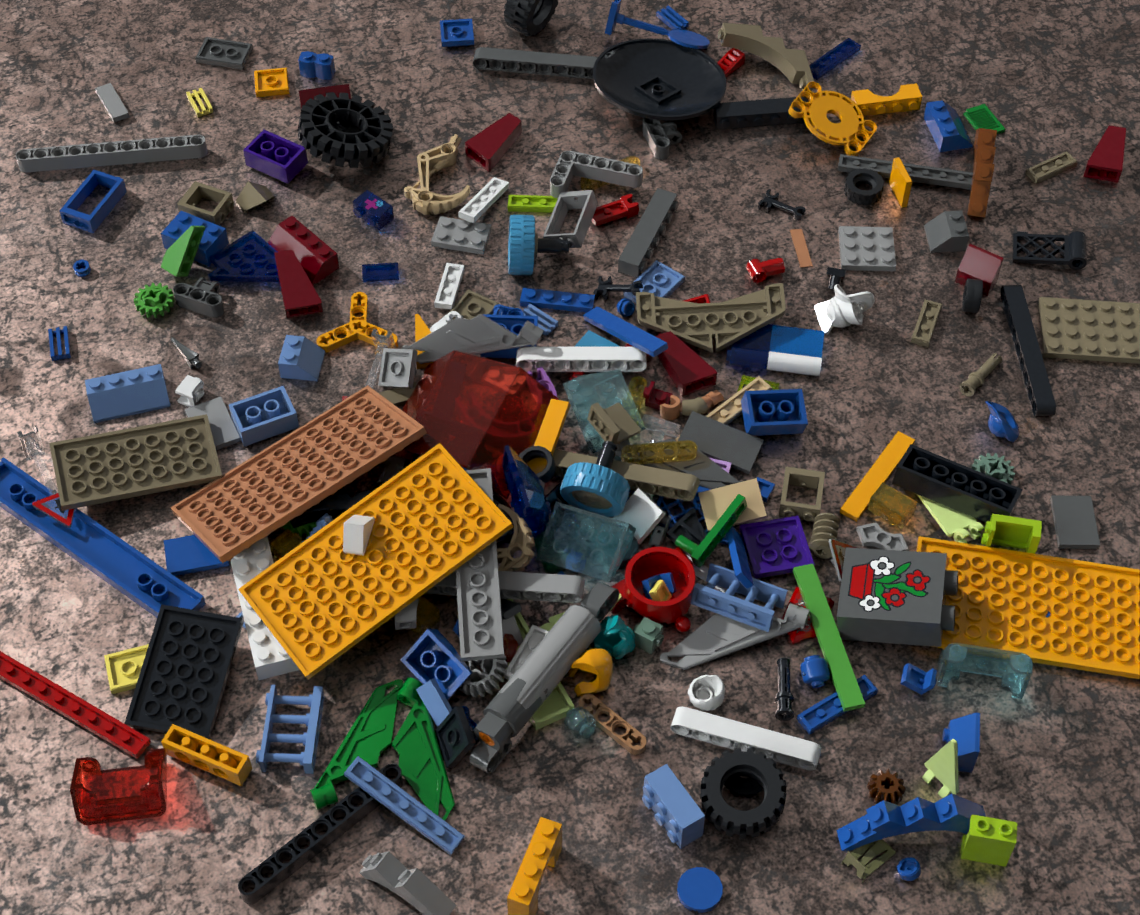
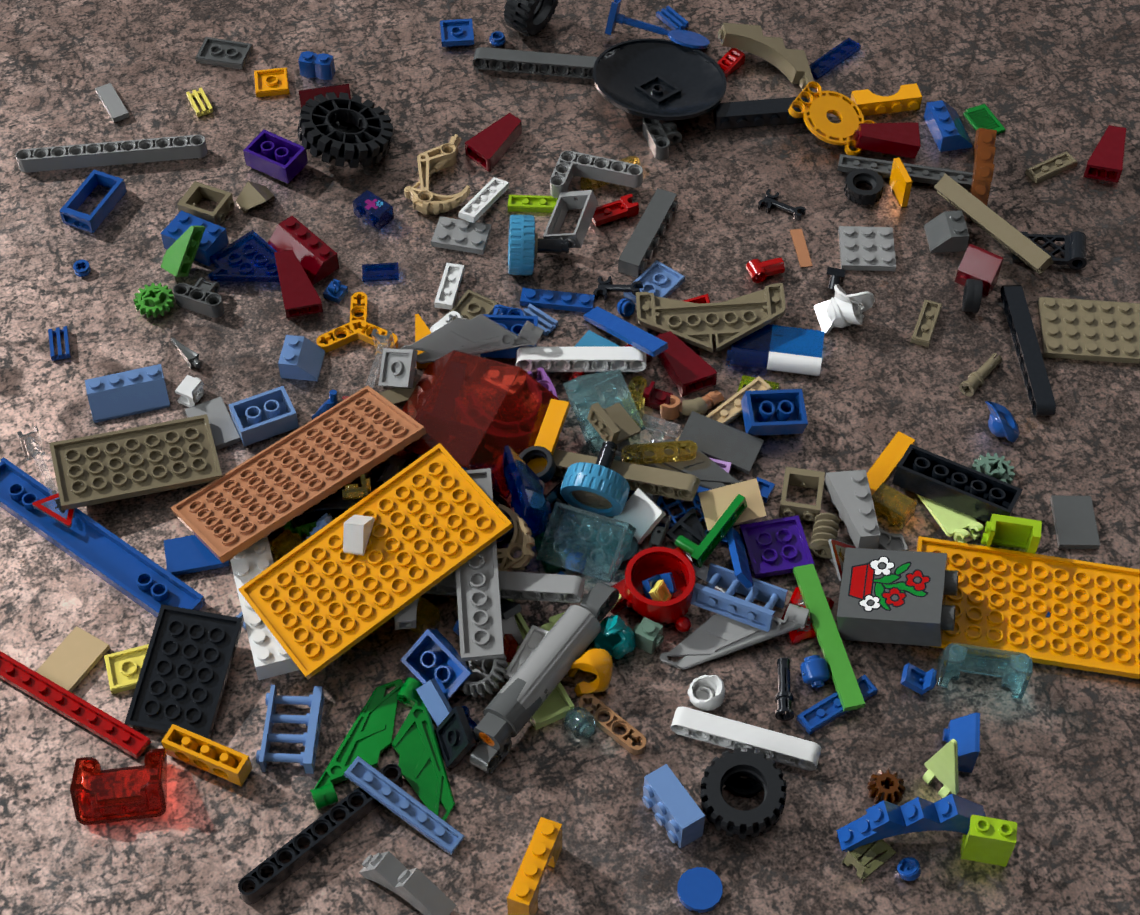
(73, 659): none -> tan tile
(328, 404): none -> blue bar
(335, 291): none -> blue tile
(355, 492): none -> clear yellow bracket
(497, 38): none -> blue plate
(855, 506): none -> light grey wedge
(889, 138): none -> dark red slope
(993, 224): none -> dark tan tile

